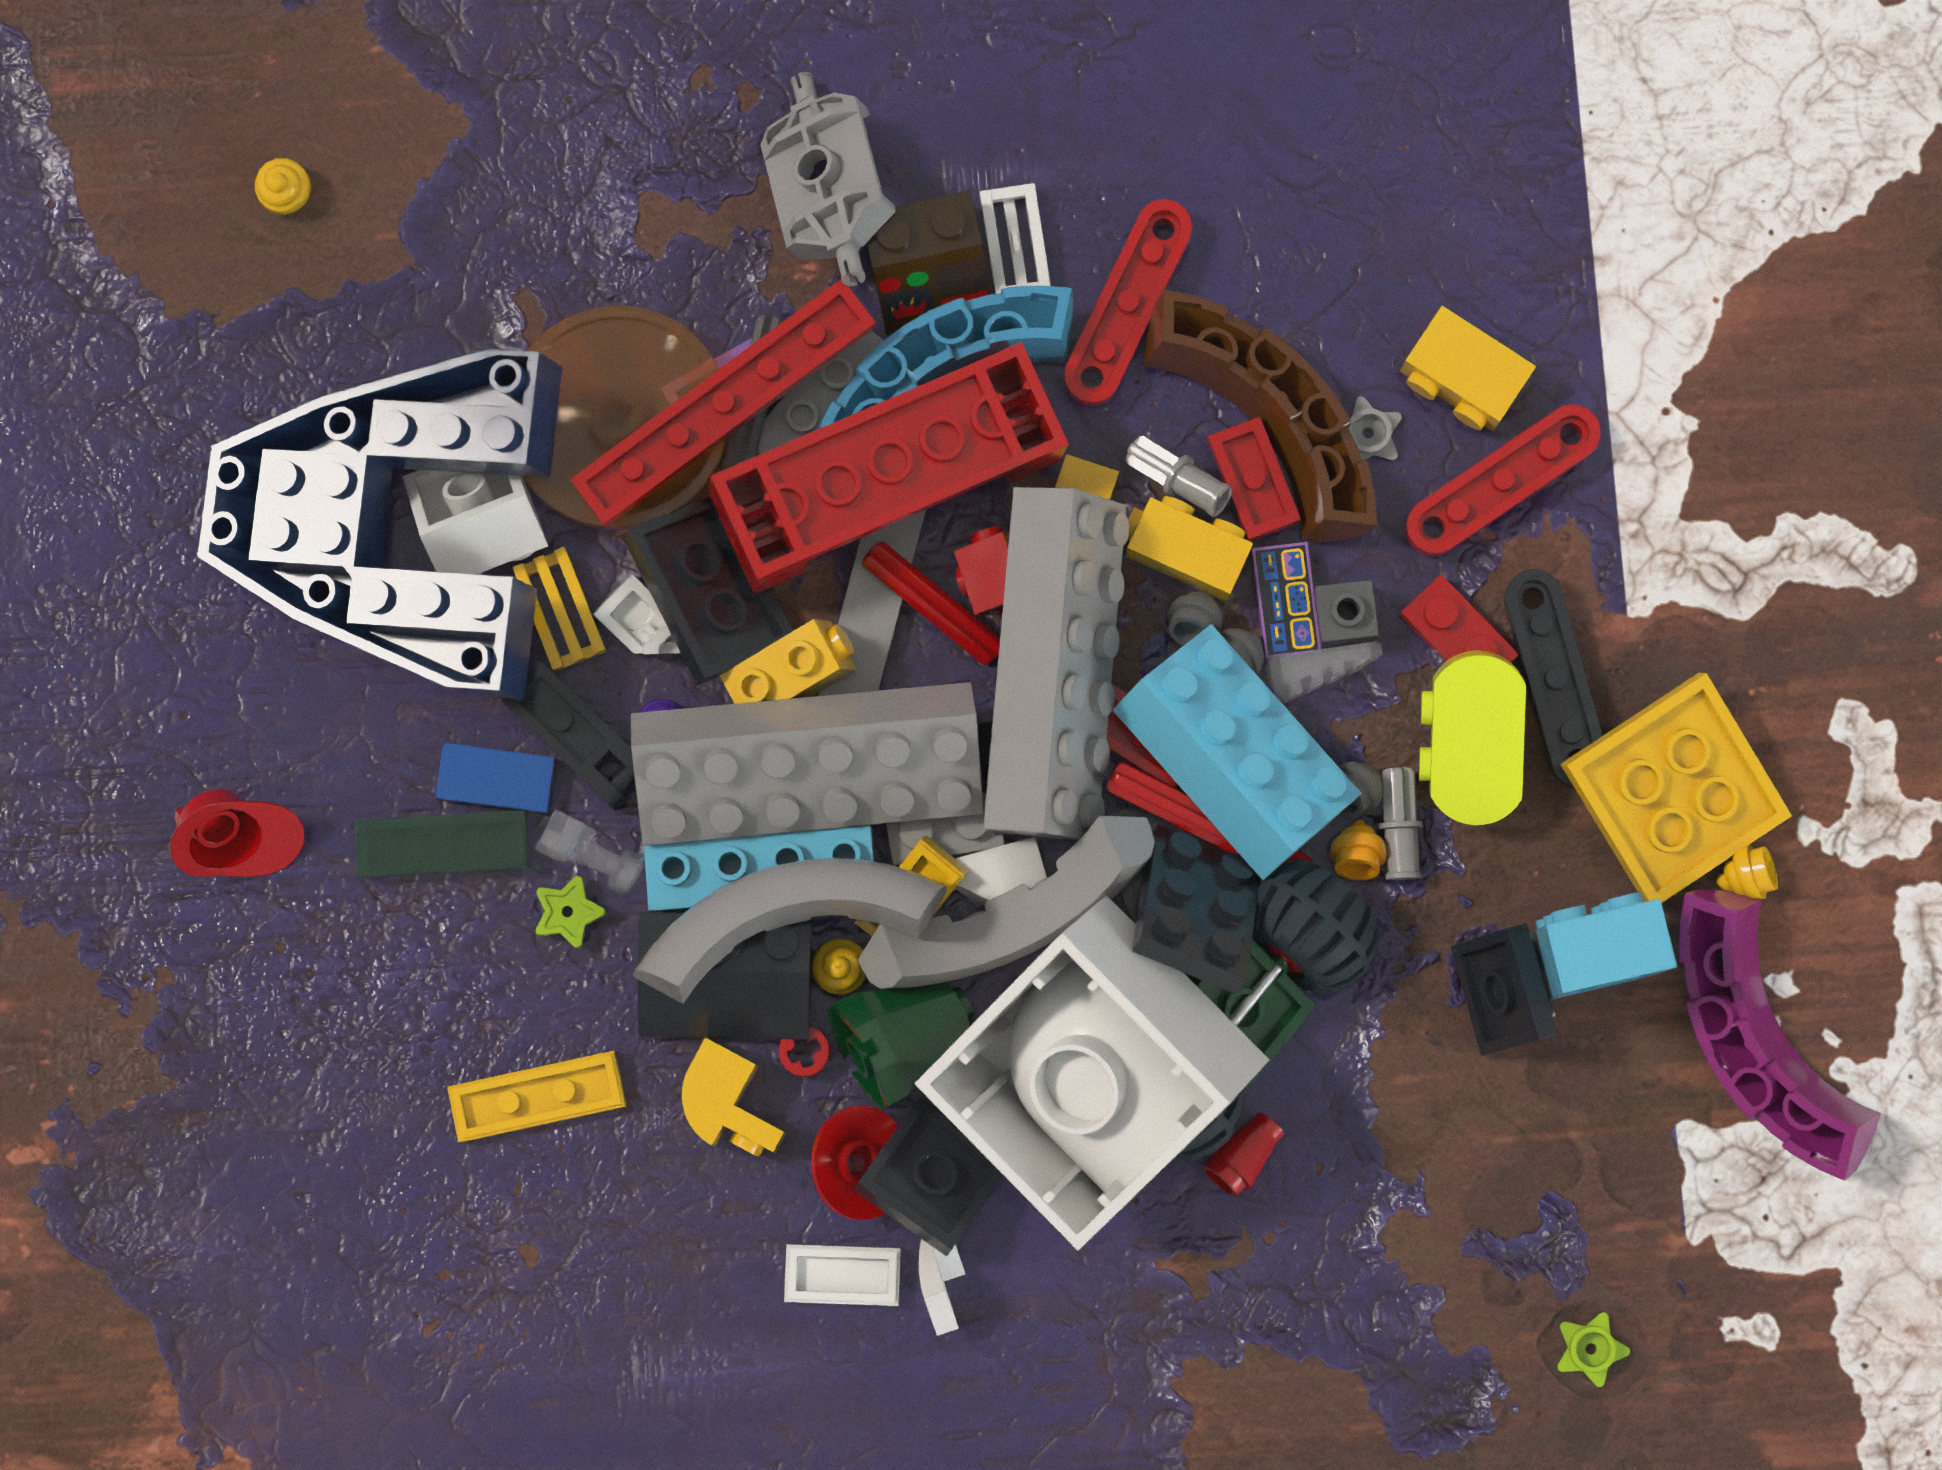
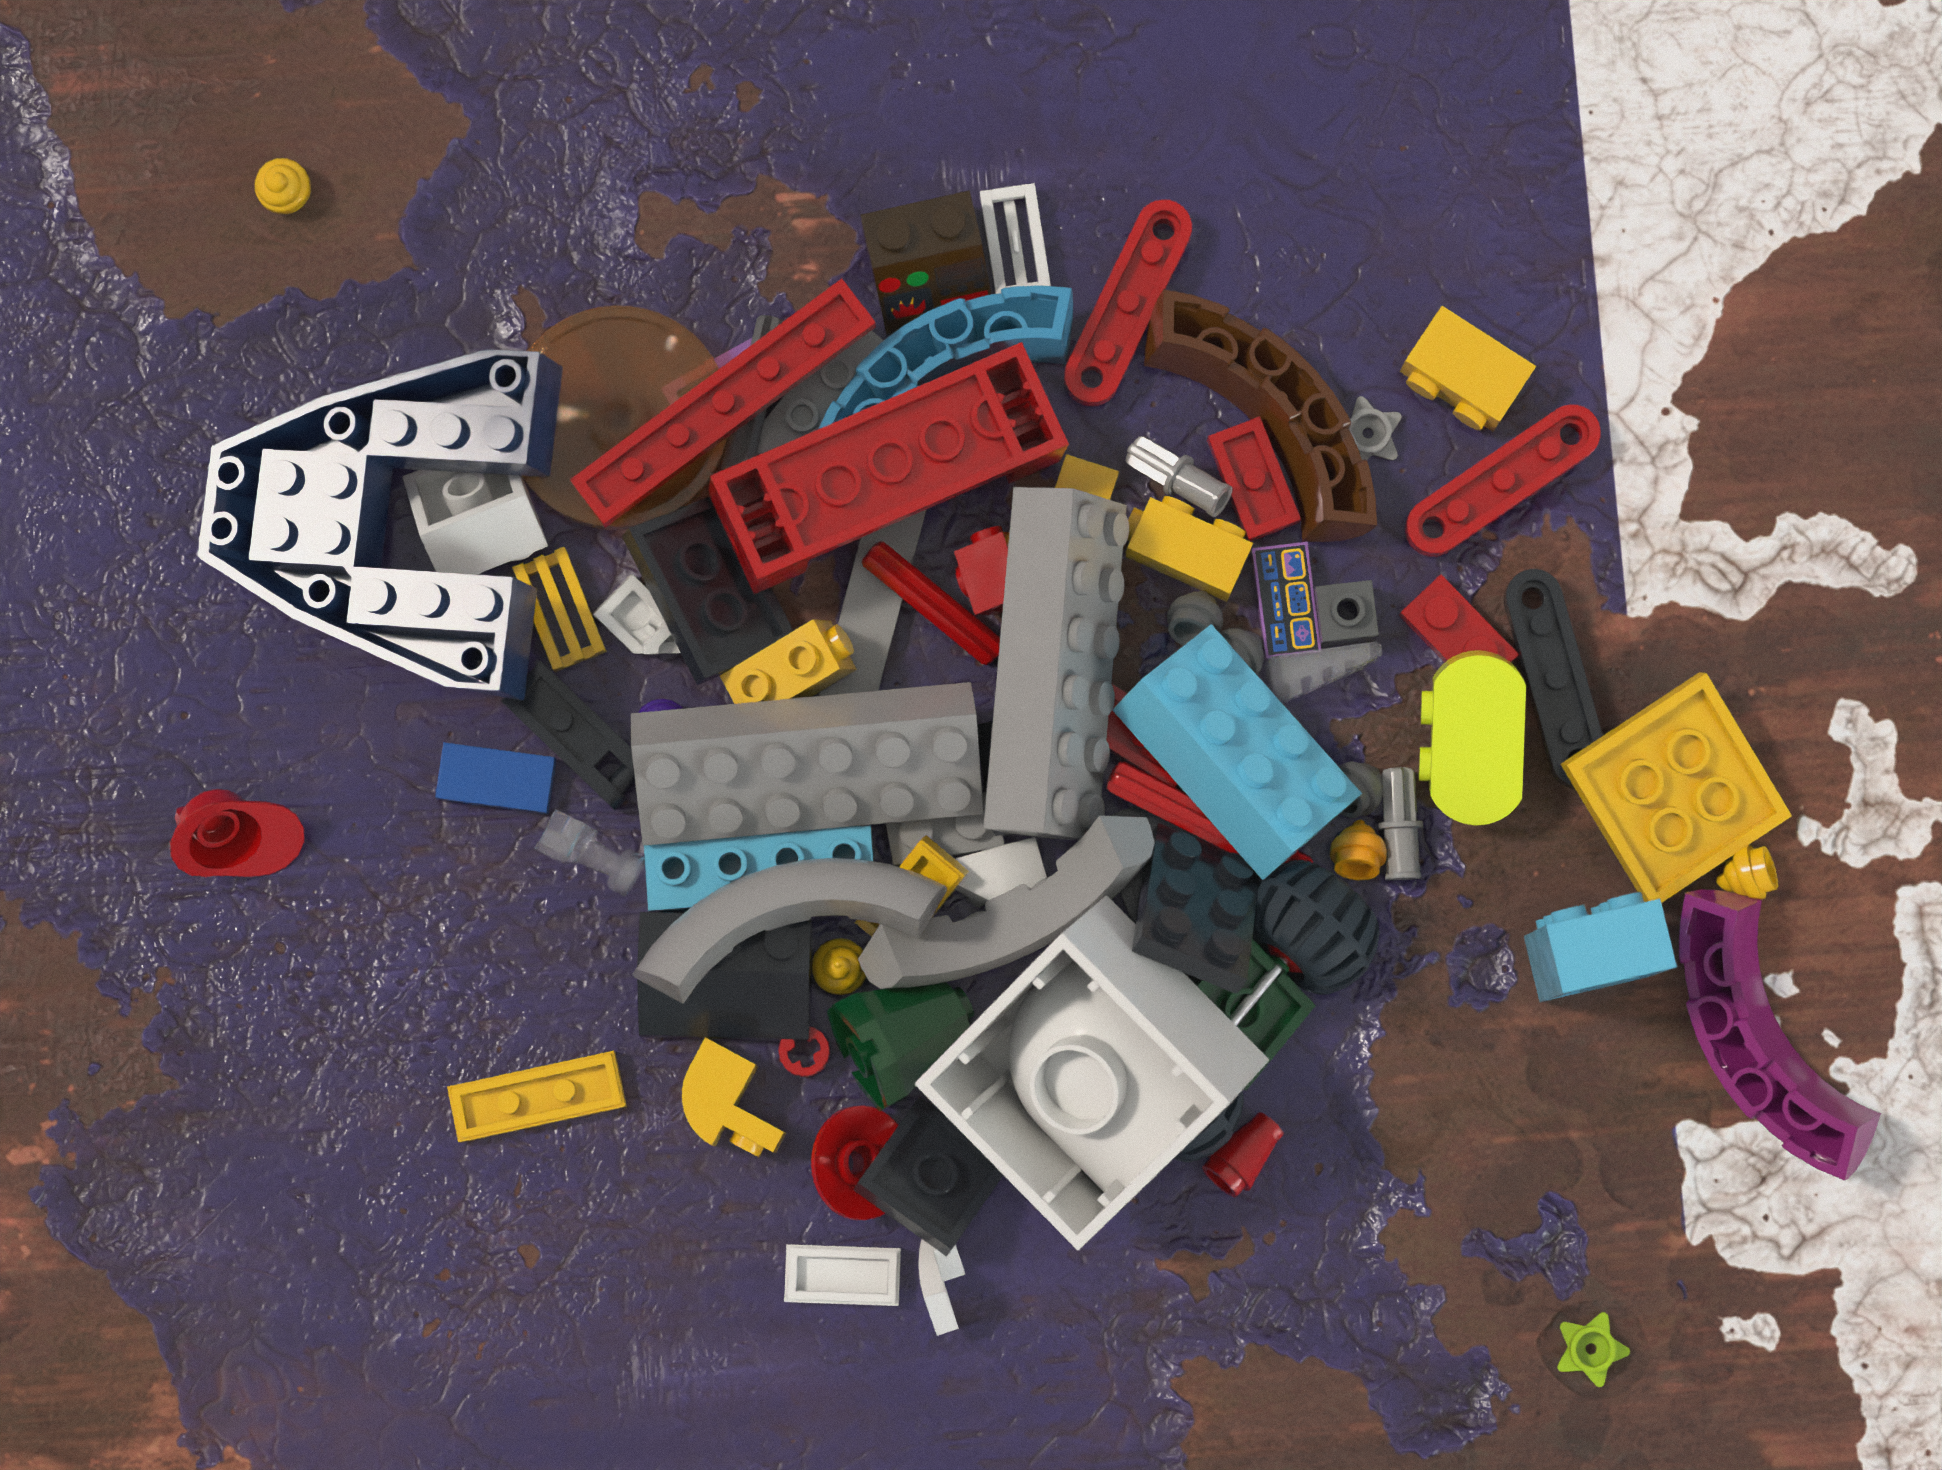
(442, 844): clear green plate -> none
(571, 927): lime plate -> none
(843, 204): light grey plate -> none
(1504, 989): black plate -> none

